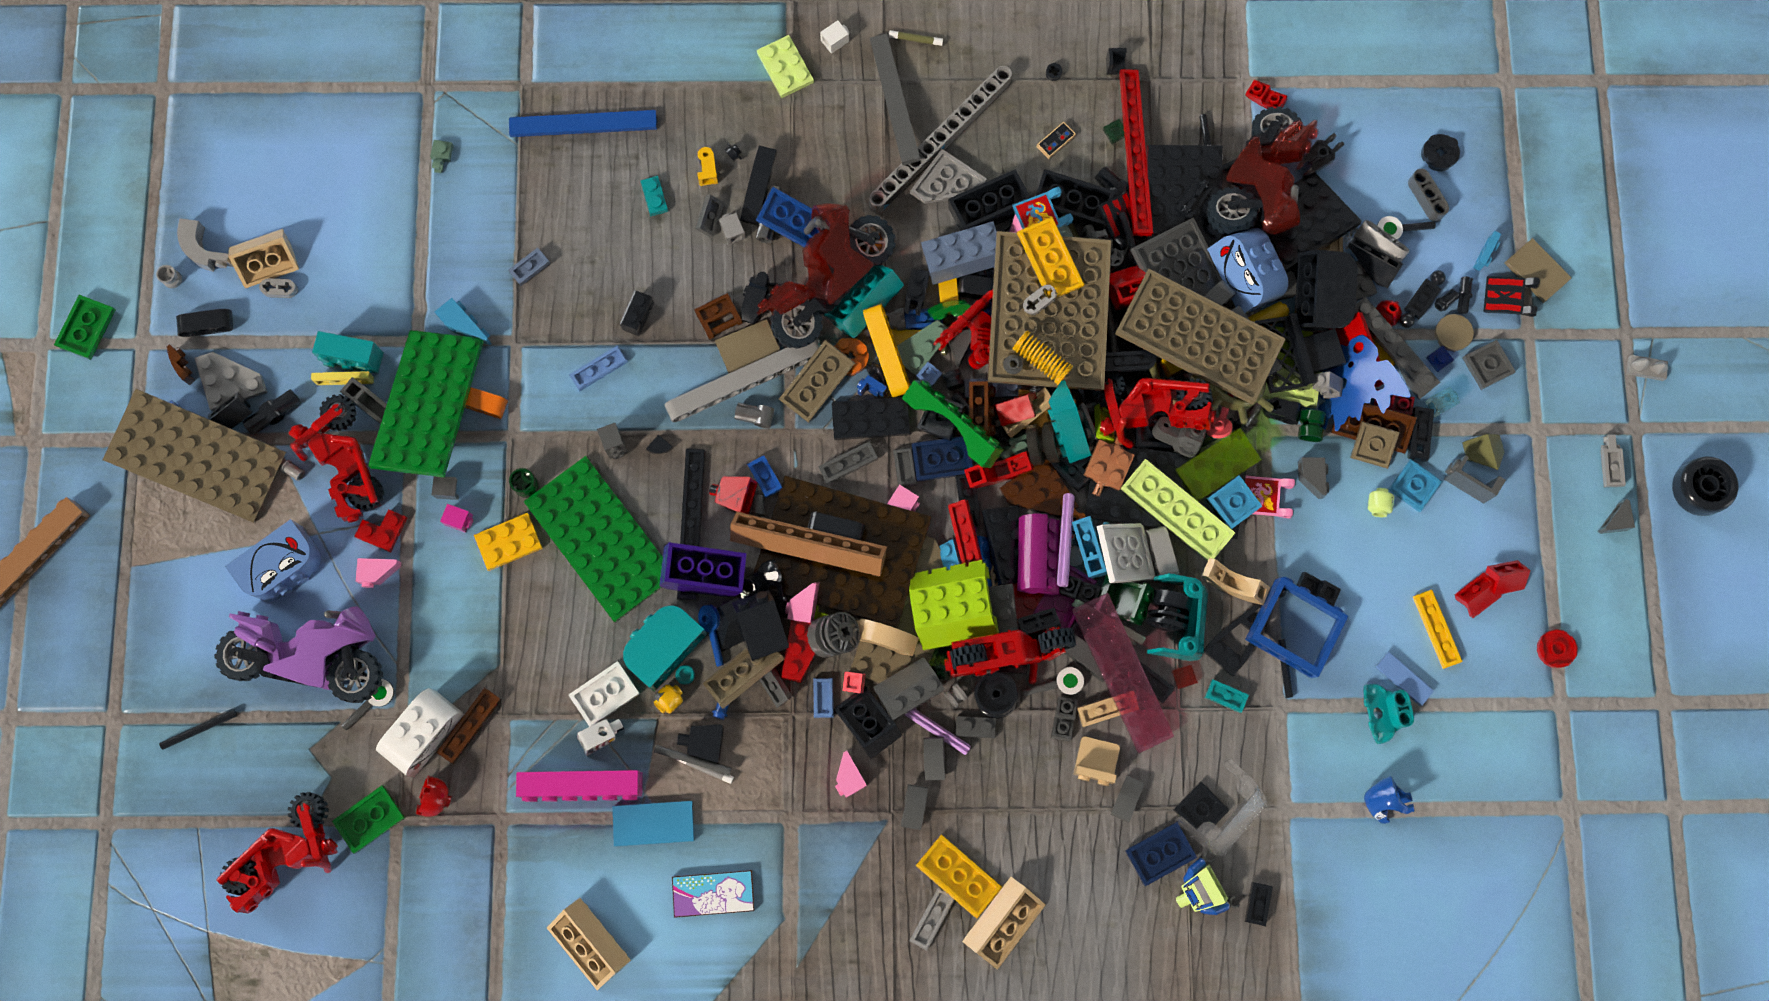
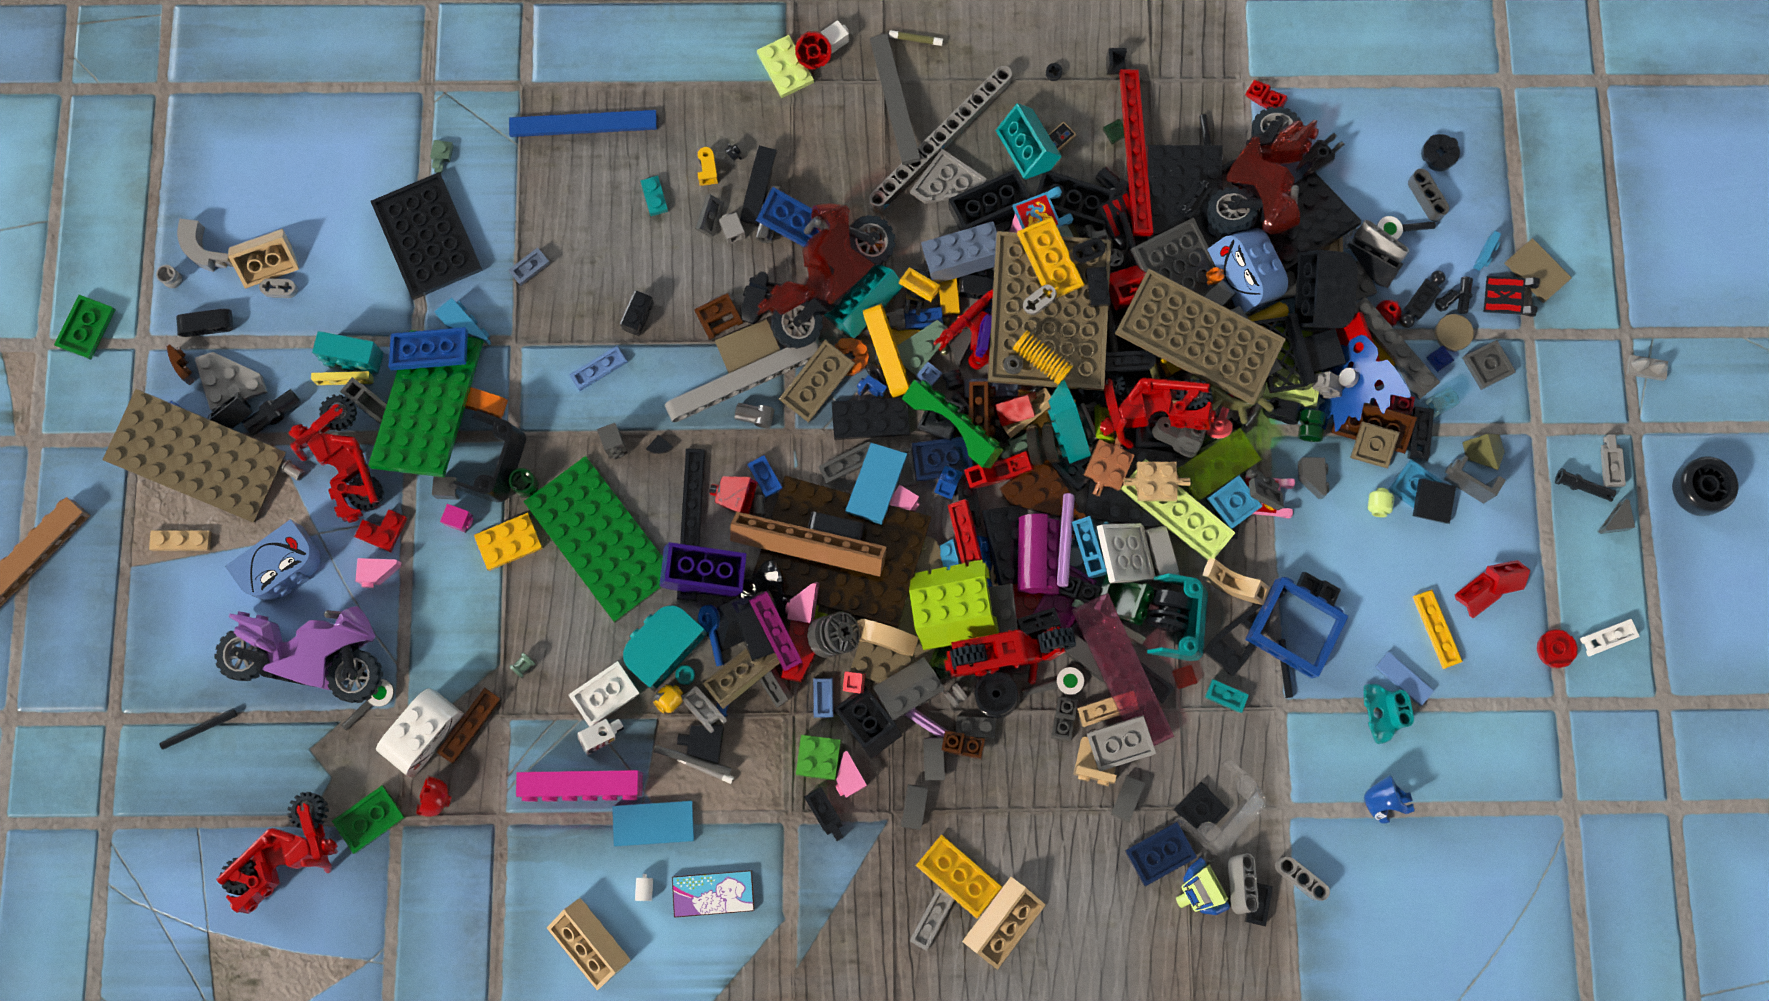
(180, 540): none -> tan plate
(426, 236): none -> black plate
(428, 348): none -> blue plate
(497, 487): none -> black windscreen
(523, 659): none -> sand green bush
(644, 888): none -> white piece
(702, 708): none -> light grey hinge
(775, 631): none -> magenta plate
(813, 50): none -> red cylinder
(818, 757): none -> bright green brick
(824, 813): none -> black hinge
(876, 483): none -> dark azure tile
(919, 284): none -> yellow tile
(948, 482): none -> blue bracket
(954, 307): green slope -> none
(963, 745): none -> reddish brown slope
(984, 335): none -> dark purple tile
(1027, 142): none -> teal slope
(1085, 251): none -> black plate
(1098, 286): none -> black plate
(1121, 743): none -> light grey plate
(1156, 481): none -> tan plate
(1215, 275): none -> orange plate
(1243, 883): none -> light grey beam
(1265, 489): none -> dark grey plate
(1311, 880): none -> light grey beam
(1348, 377): none -> tile
(1434, 501): none -> black tile
(1577, 482): none -> black pin
(1610, 637): none -> white plate

